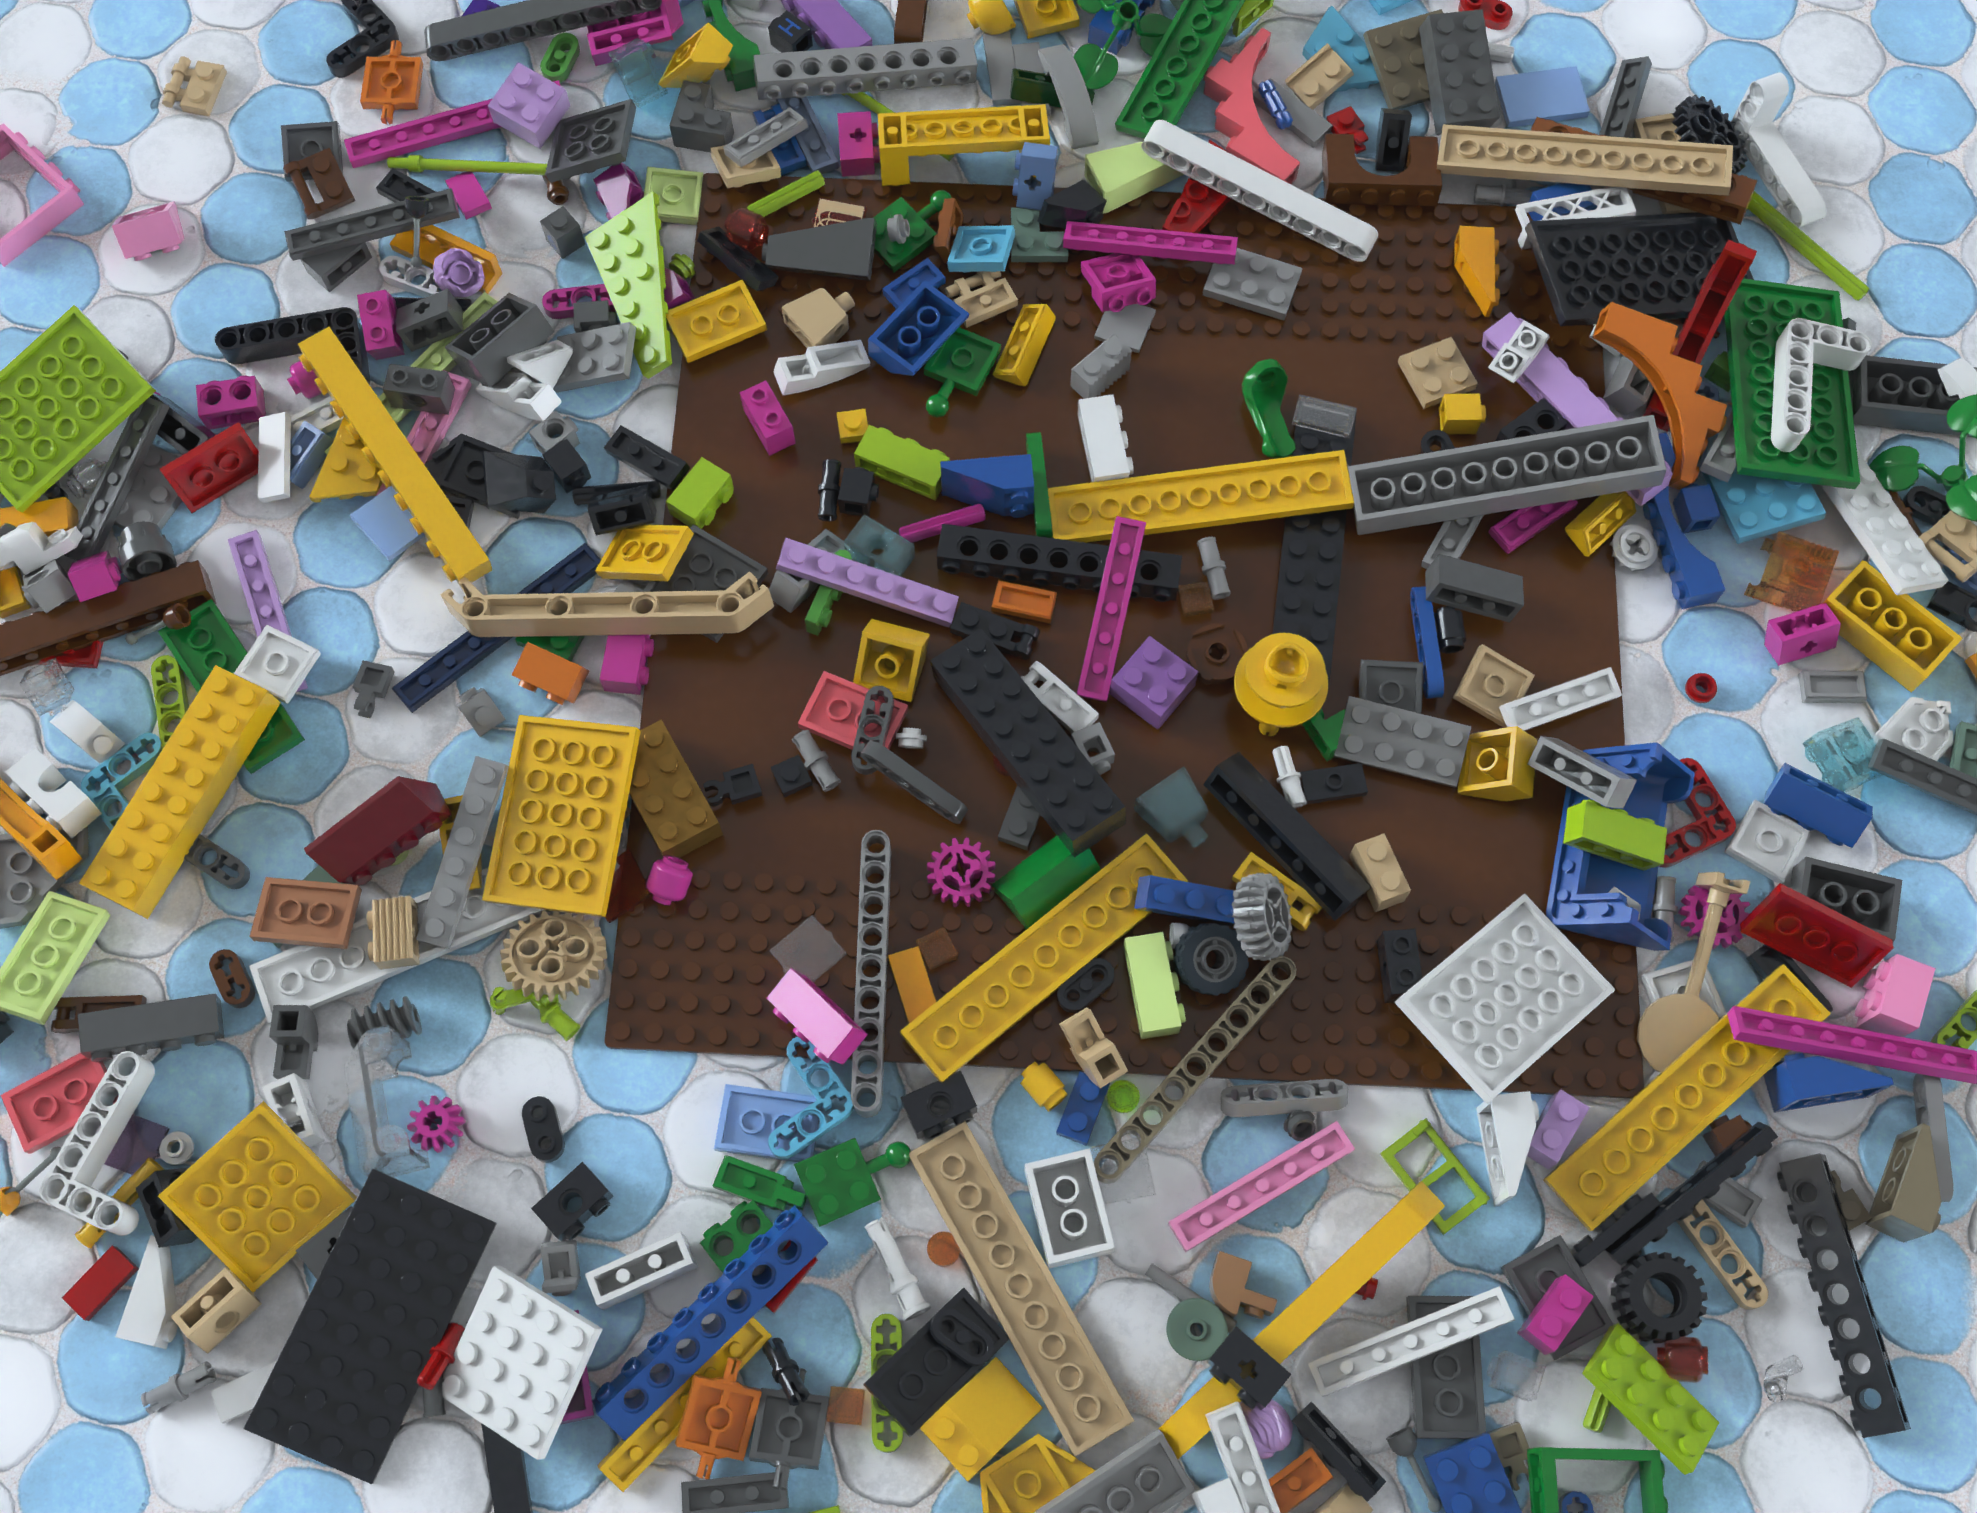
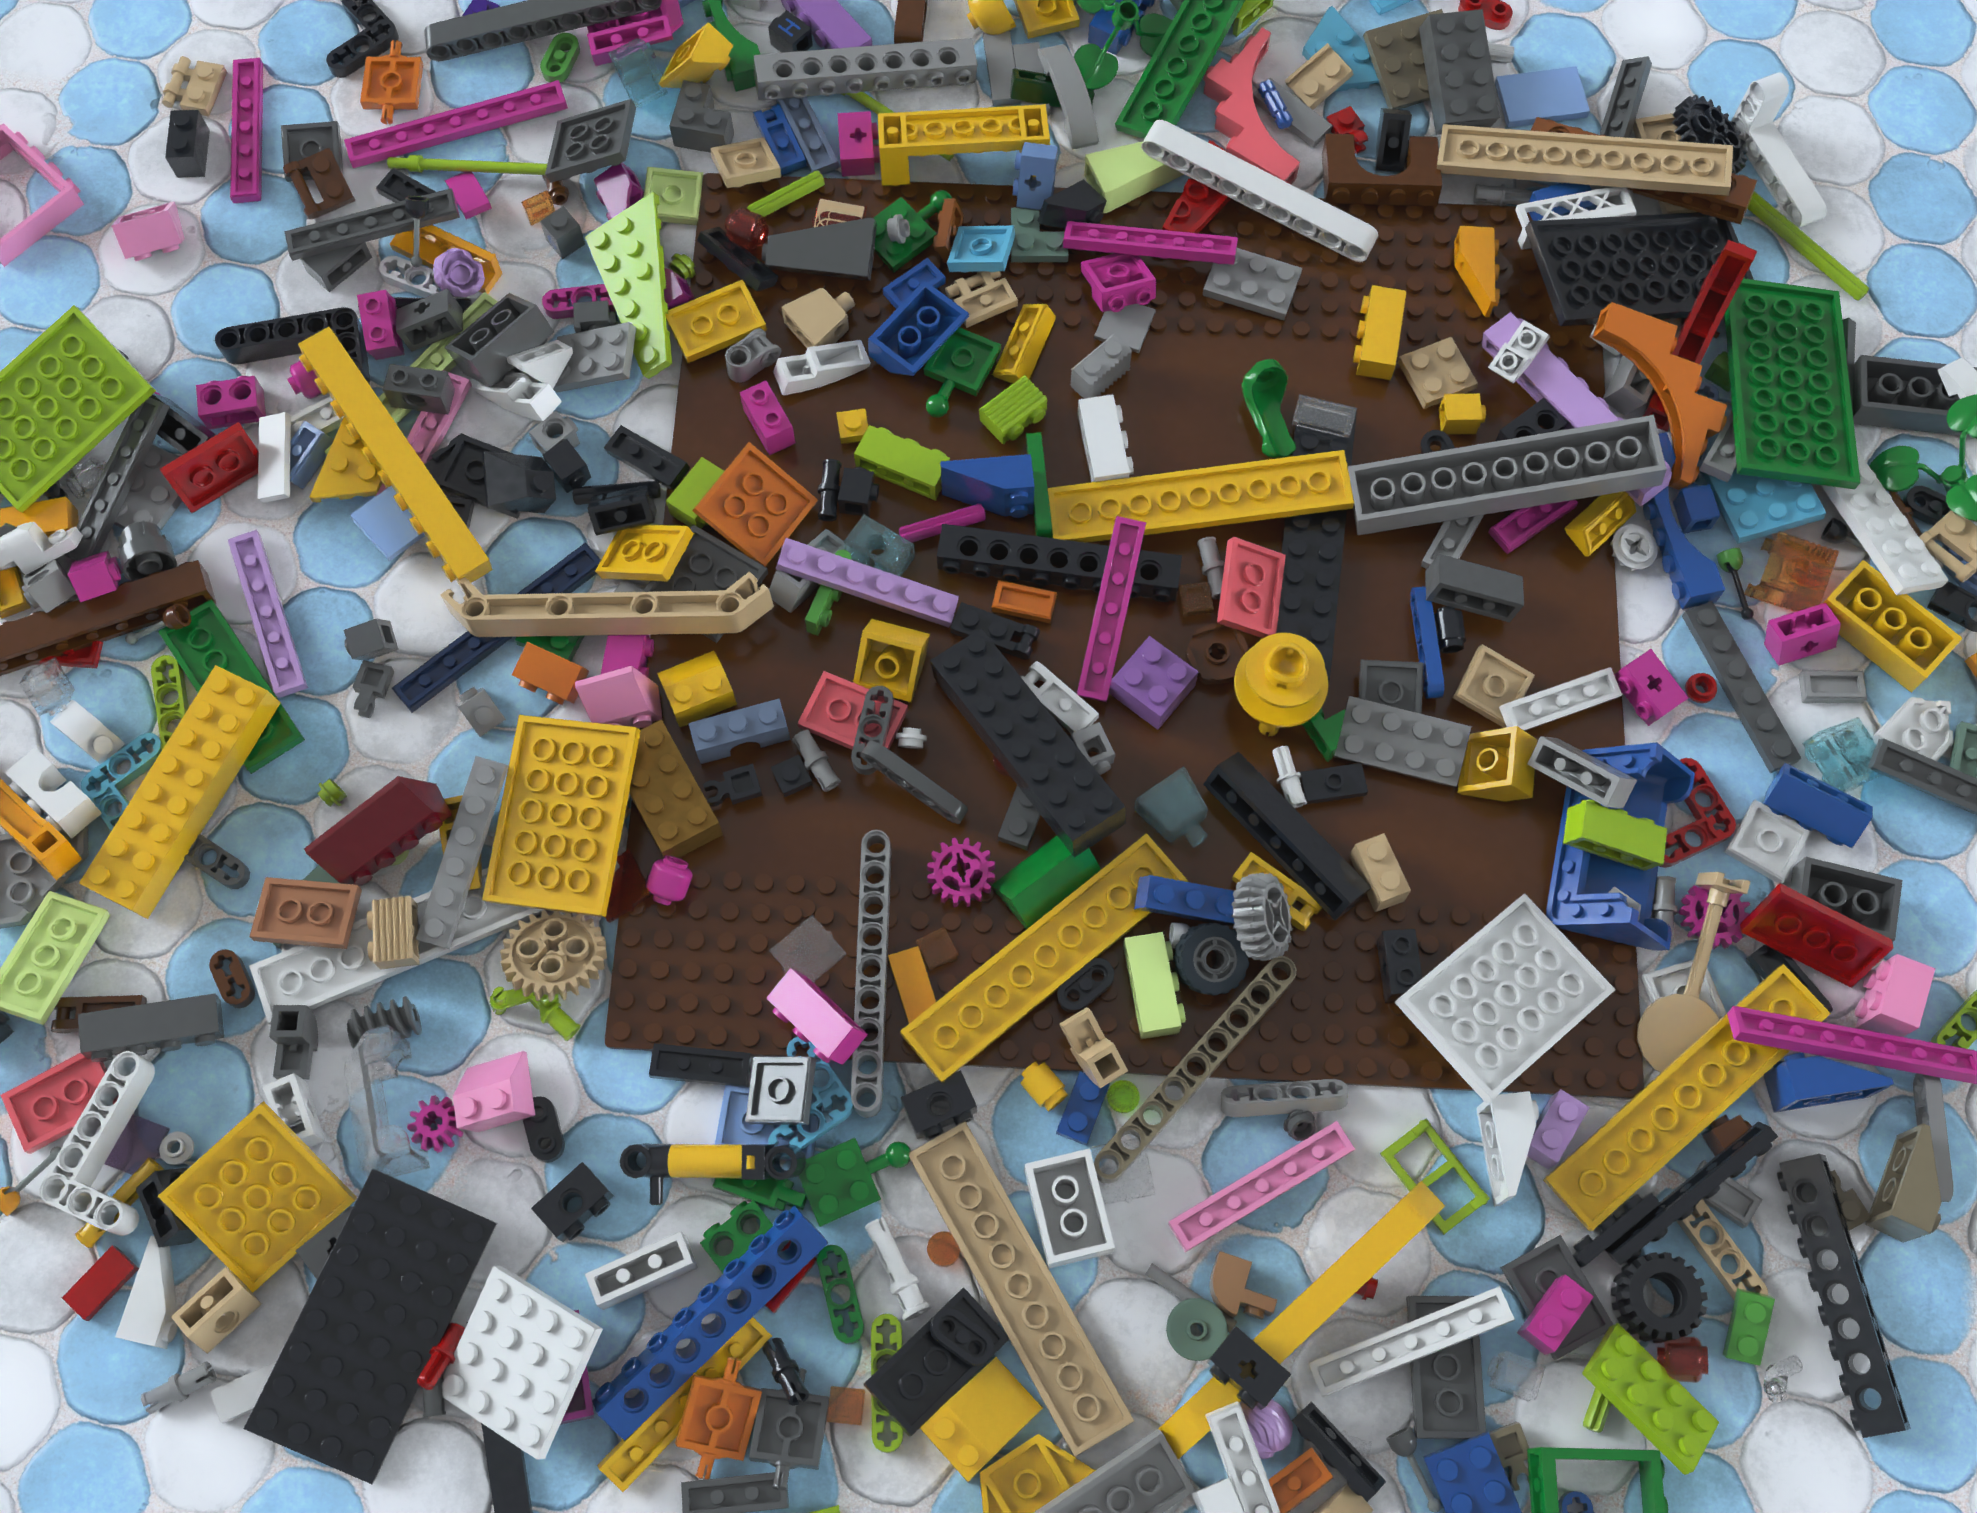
(187, 143): none -> black brick
(246, 130): none -> dark pink tile
(278, 663): white tile -> none
(331, 793): none -> lime plate
(370, 639): none -> dark grey brick
(494, 1094): none -> bright pink slope
(529, 105): lavender brick -> none
(538, 207): none -> clear orange tile
(560, 1267): light grey bracket -> none
(621, 698): none -> bright pink slope
(697, 688): none -> yellow slope
(700, 1065): none -> black plate
(709, 1161): none -> piece
(754, 352): none -> light grey piece
(755, 505): none -> orange plate
(757, 723): none -> sand blue arch
(765, 137): light grey tile -> none
(781, 1090): none -> plate
(855, 1317): none -> green beam
(1013, 410): none -> lime brick
(1251, 588): none -> coral plate
(1379, 332): none -> yellow brick
(1649, 687): none -> dark pink brick
(1731, 561): none -> hinge
(1741, 686): none -> dark grey plate
(1748, 1326): none -> bright green plate
(1795, 352): white beam -> none
(1837, 532): none -> black hinge

